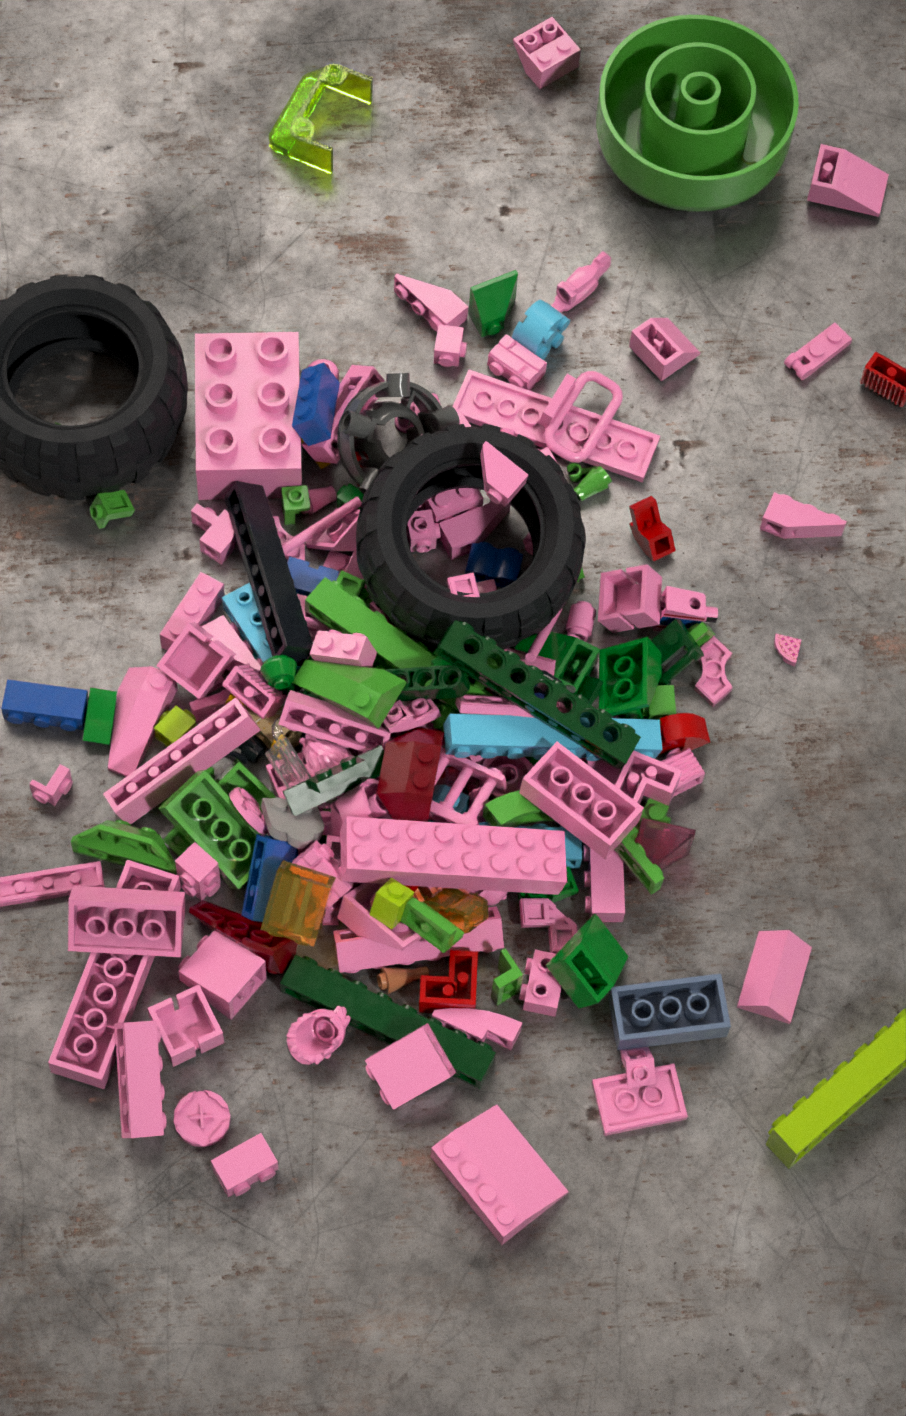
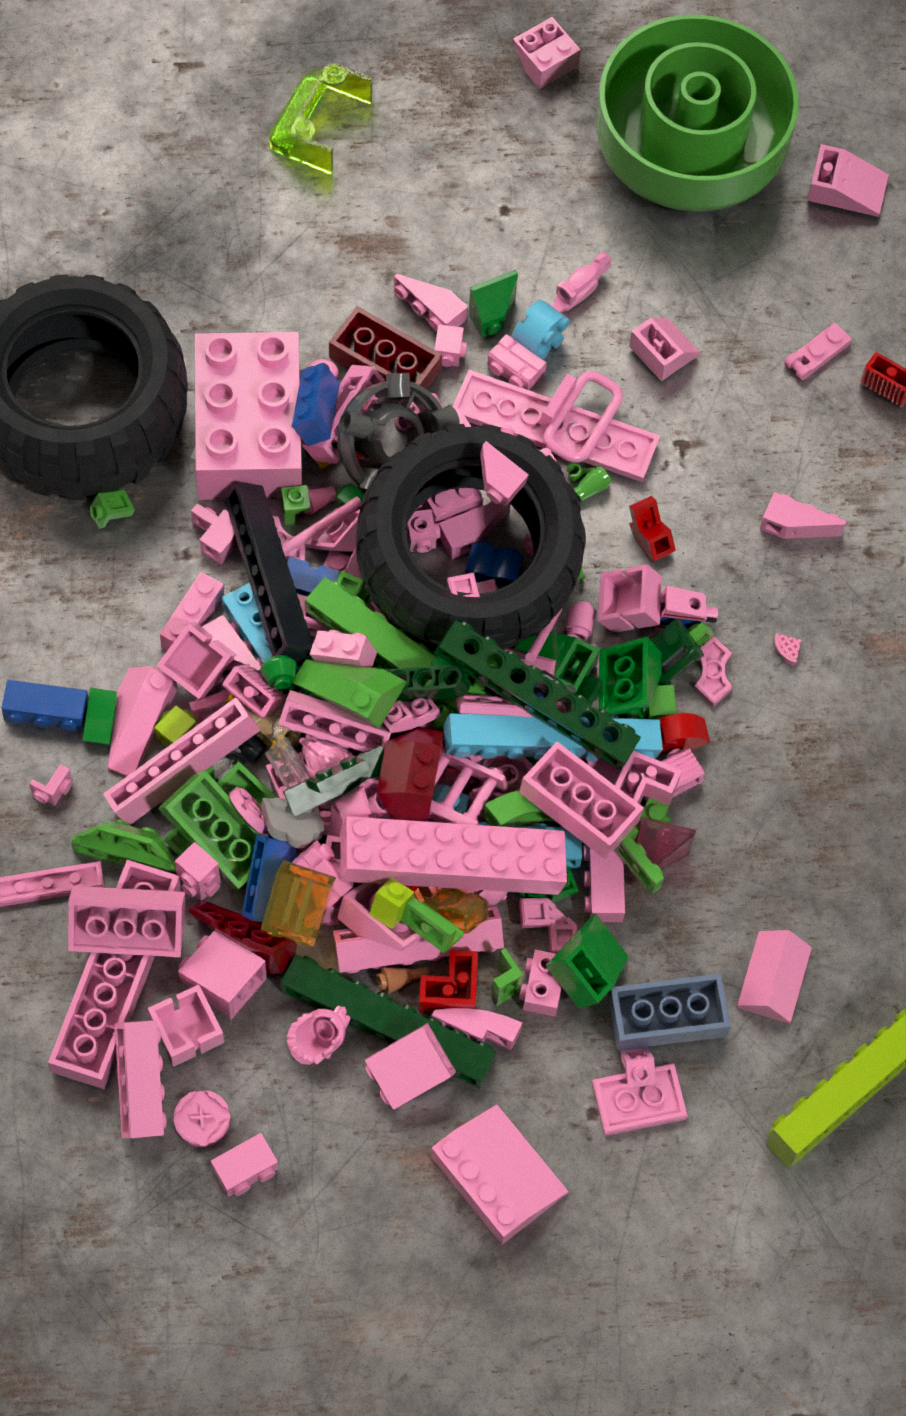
(374, 343): none -> dark red brick

